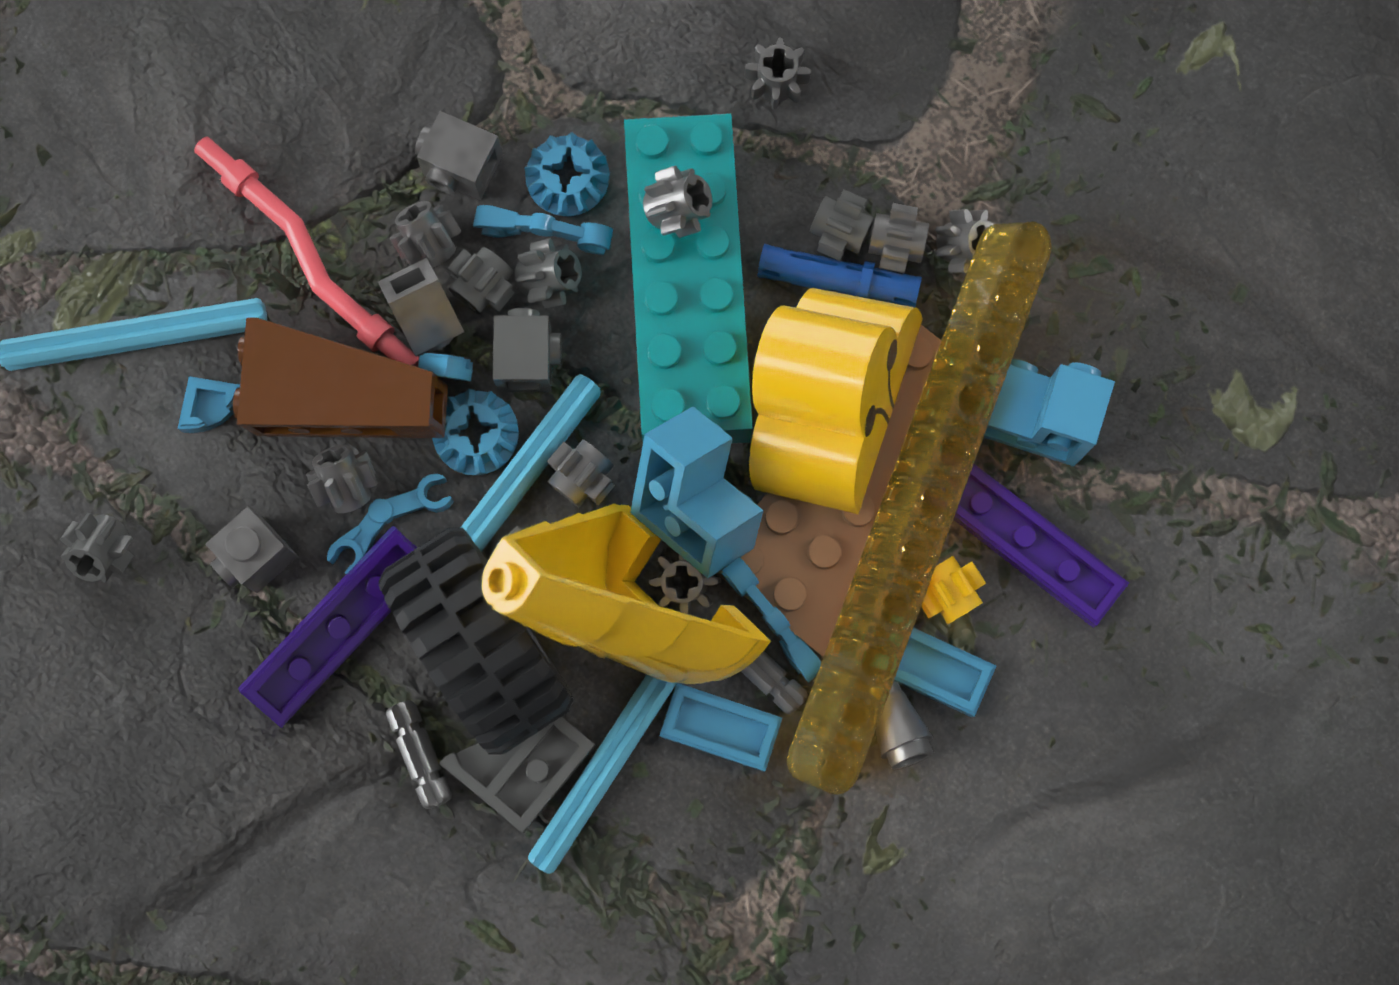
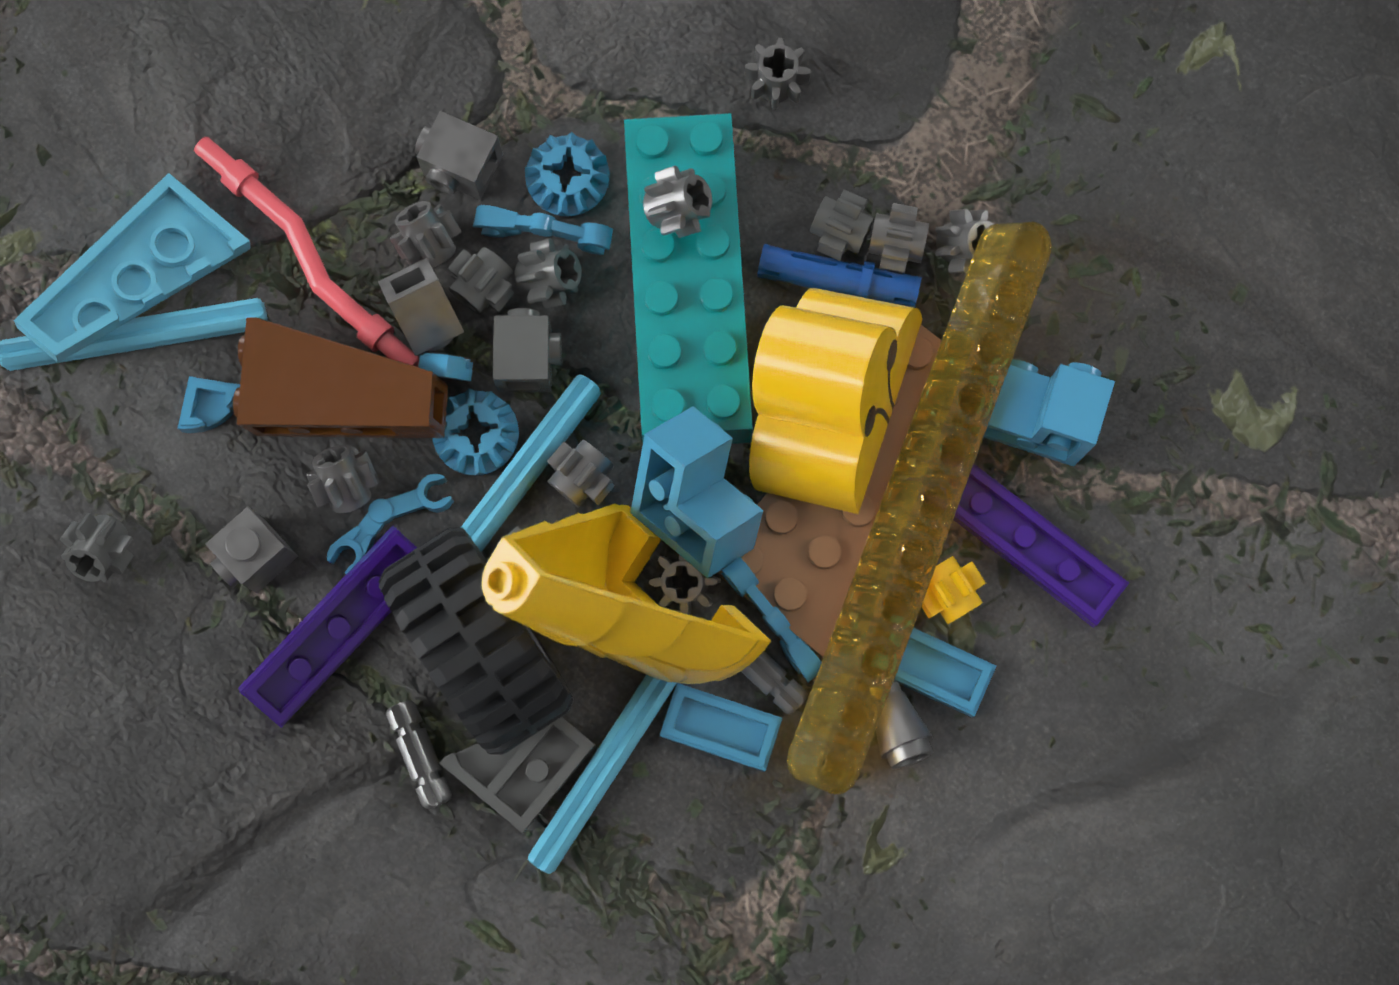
(136, 264): none -> medium azure wing

